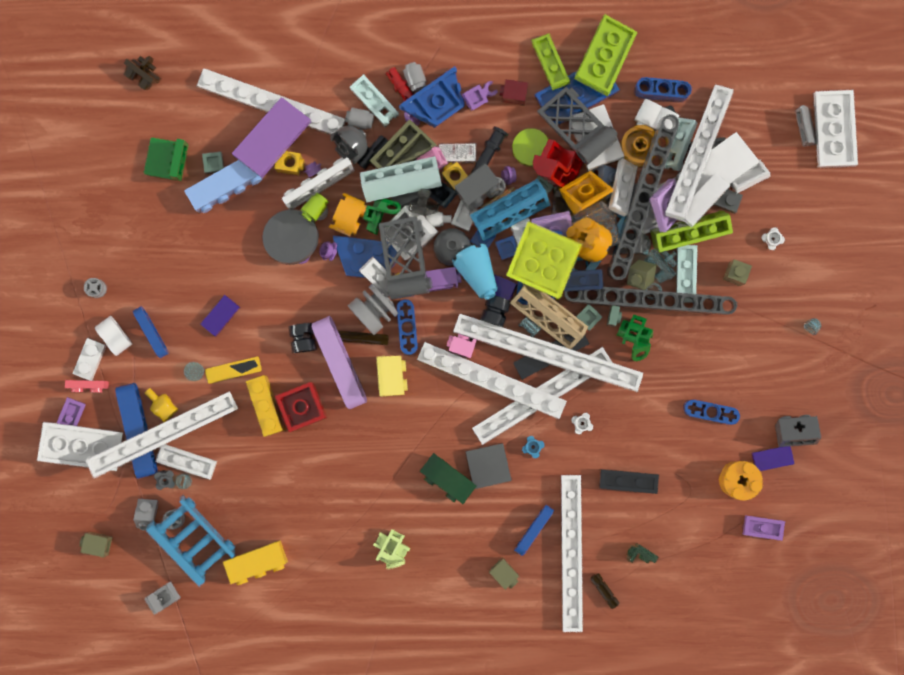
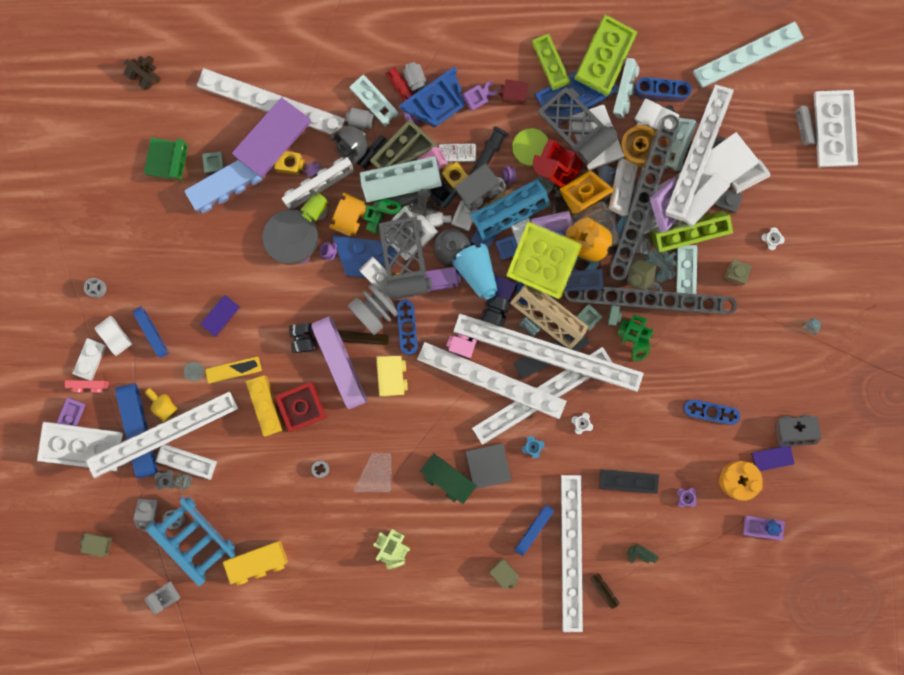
(318, 463): none -> light grey bush
(376, 474): none -> clear wing
(626, 88): none -> light aqua plate
(691, 501): none -> medium lavender plate
(748, 55): none -> light aqua plate
(773, 528): none -> blue hinge

